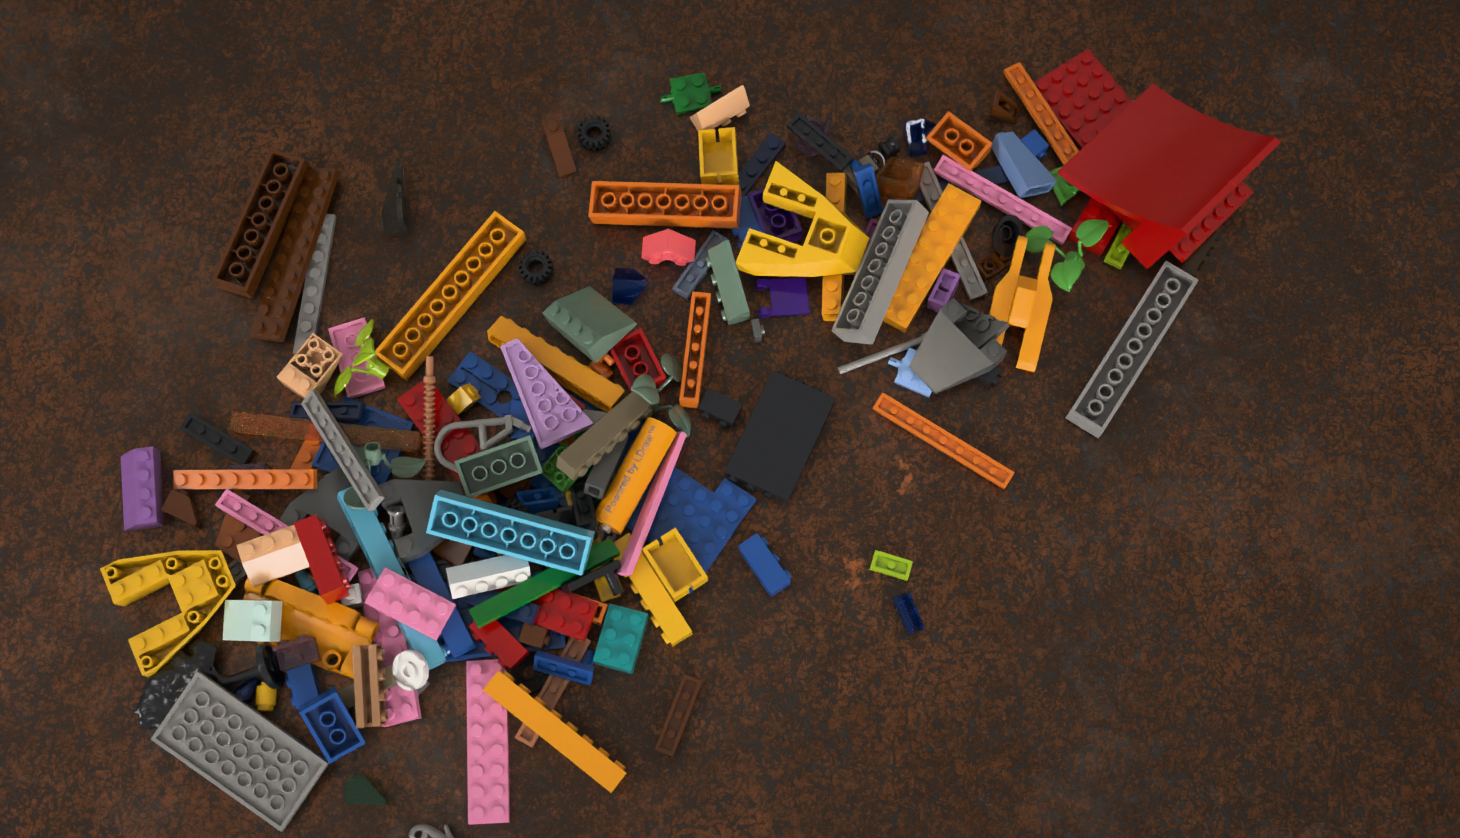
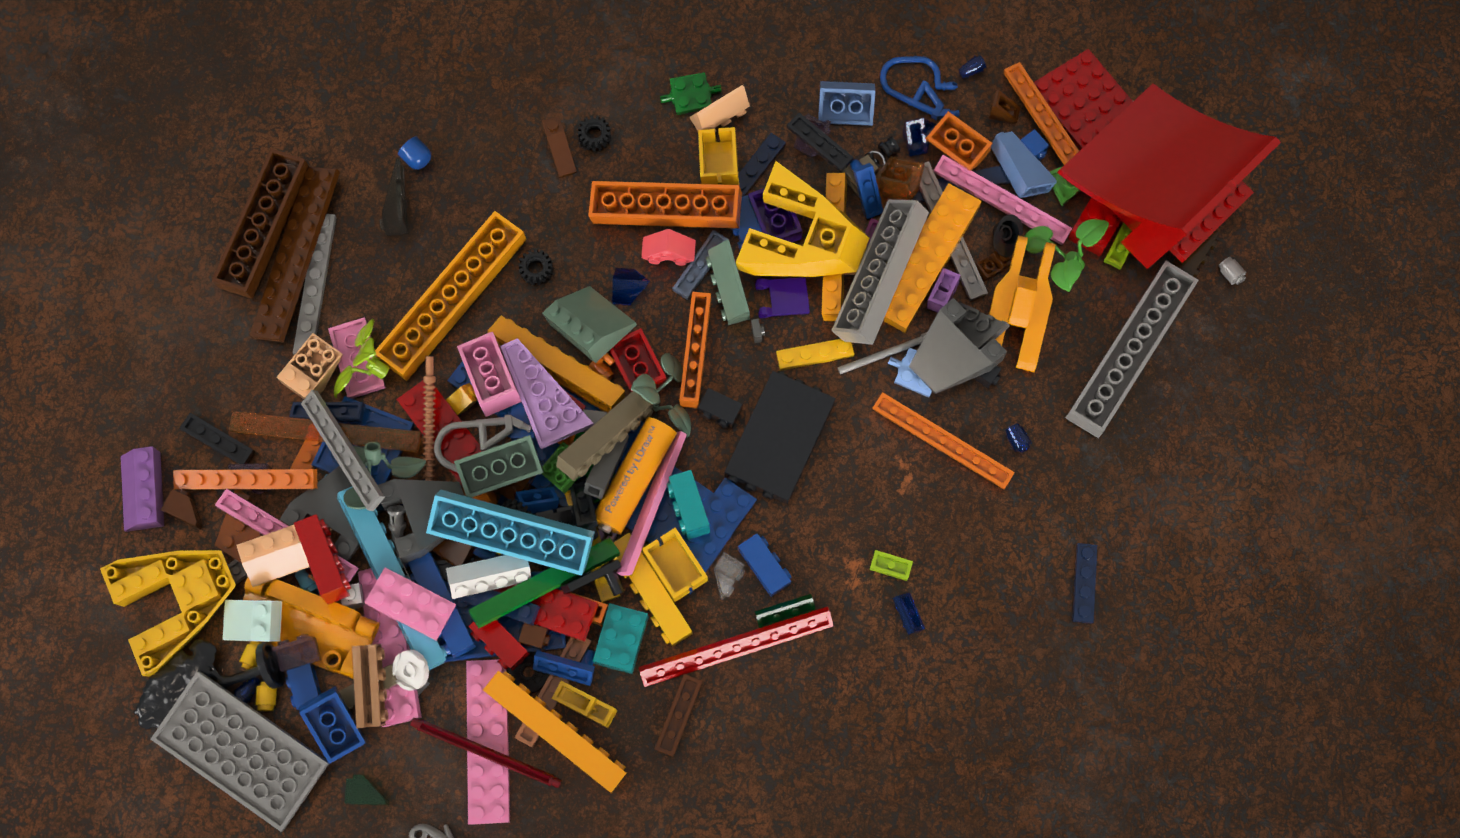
(248, 657): none -> yellow brick
(415, 153): none -> blue helmet
(486, 752): none -> dark red piece
(489, 374): none -> bright pink brick
(584, 704): none -> yellow slope
(688, 505): none -> teal brick
(726, 573): none -> clear slope
(736, 646): none -> plate
(785, 610): none -> dark green plate
(814, 354): none -> yellow plate
(846, 103): none -> medium blue slope
(937, 113): none -> blue piece
(972, 67): none -> clear blue cone
(1018, 438): none -> clear blue brick
(1084, 583): none -> dark blue plate
(1232, 271): none -> light grey brick

